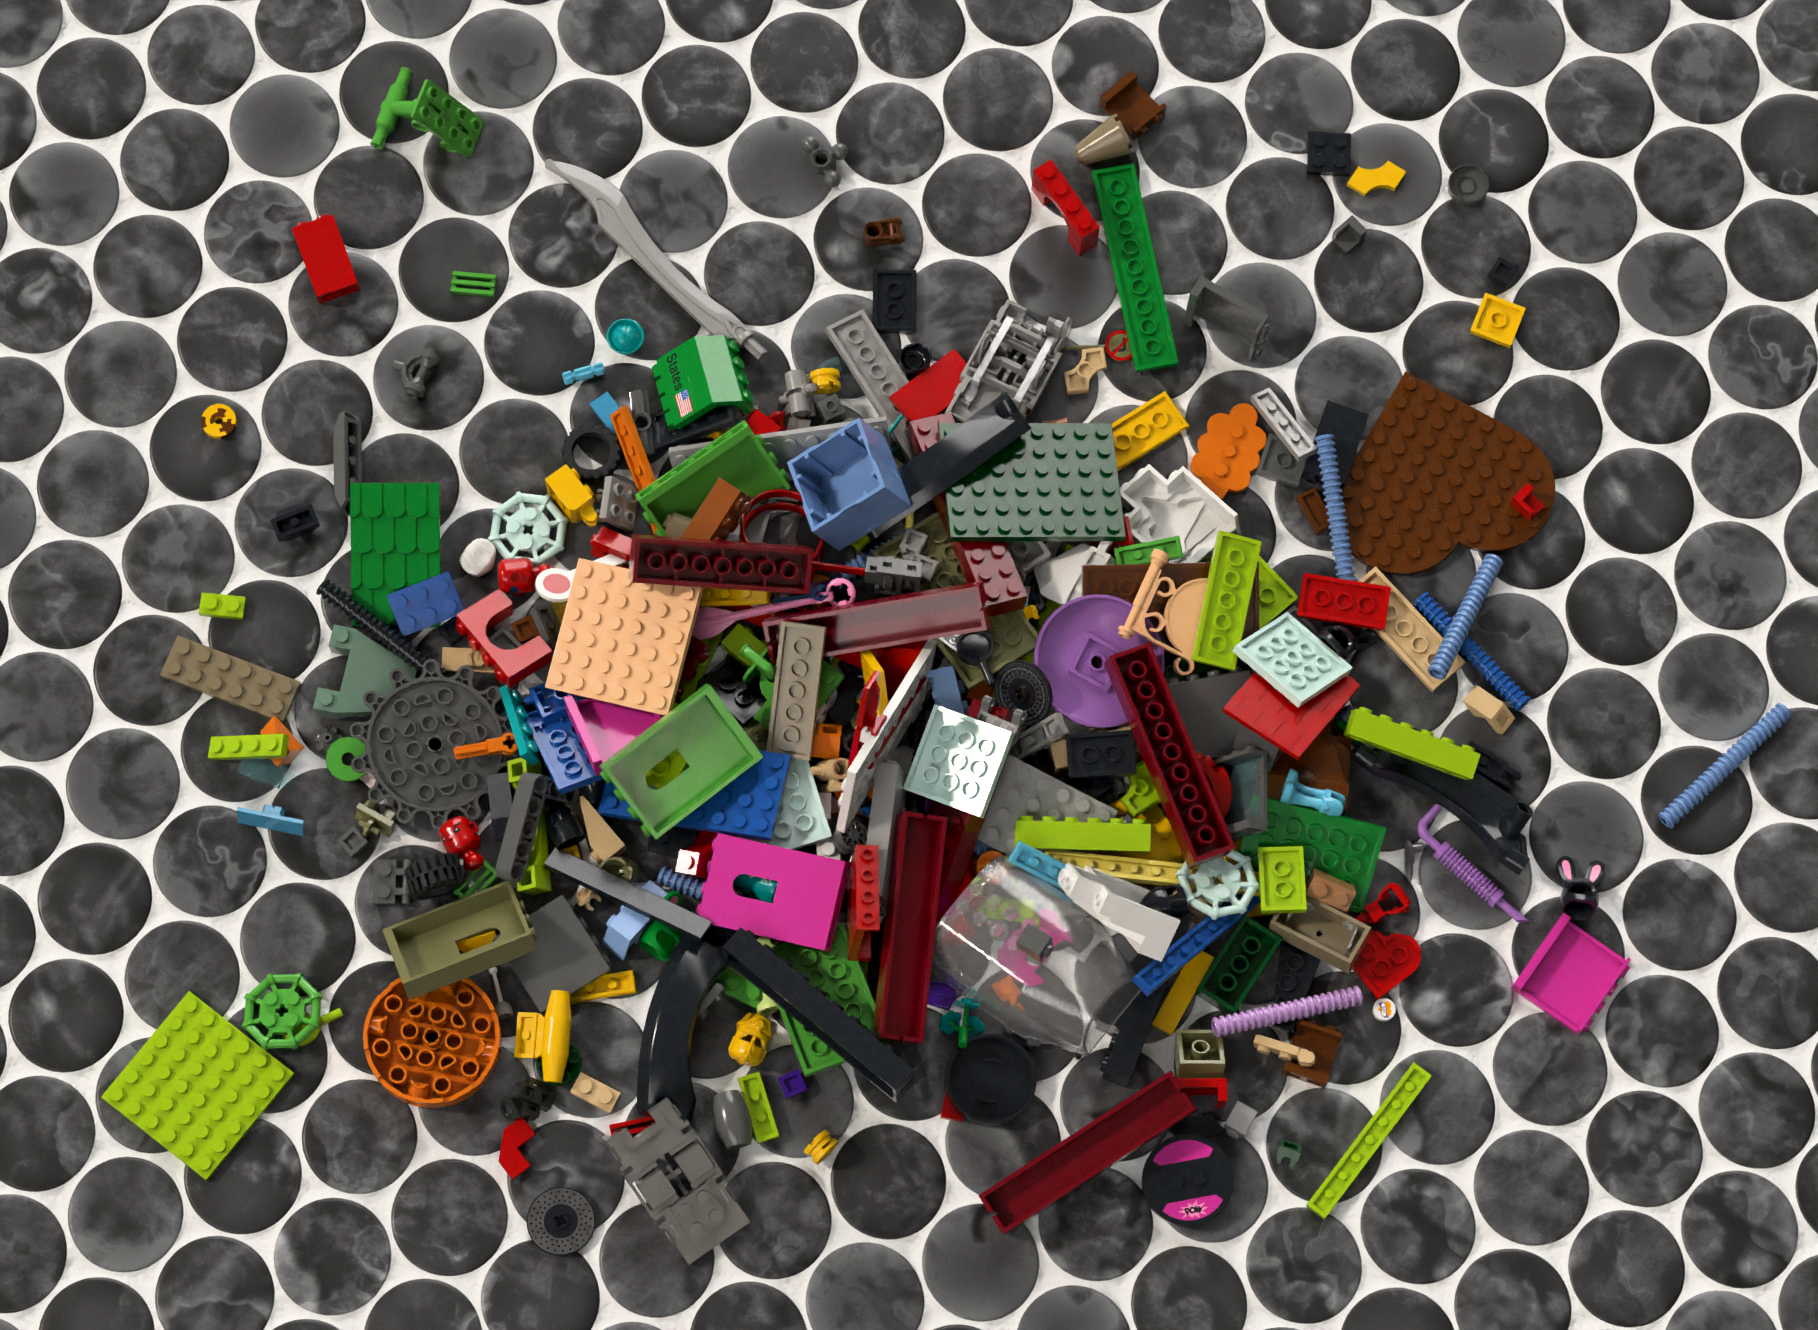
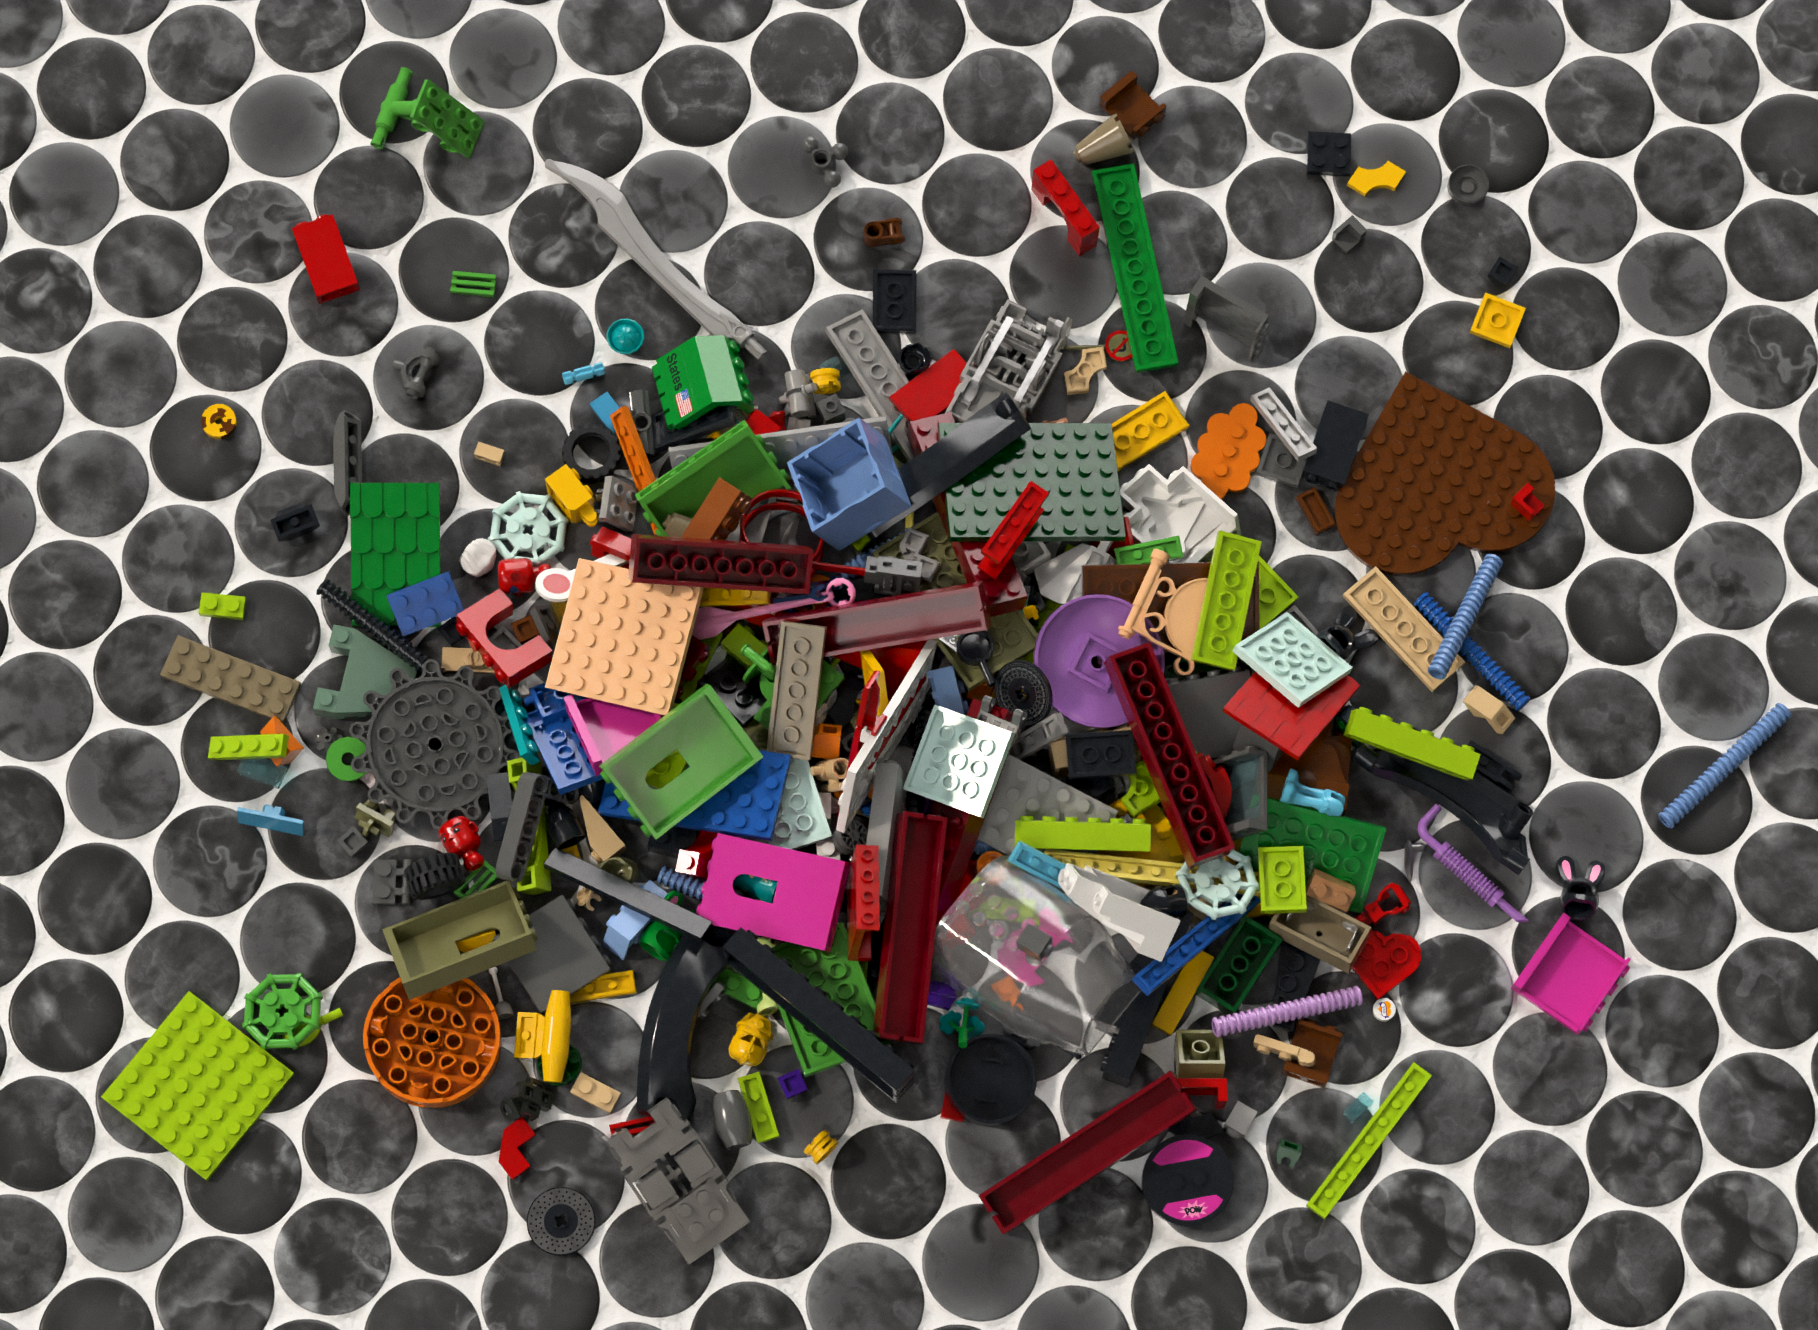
(489, 454): none -> tan piece
(489, 748): orange connector -> none
(1012, 530): none -> red fence
(1335, 507): medium blue piece -> none
(1343, 601): red plate -> none
(1357, 1107): none -> clear light blue piece

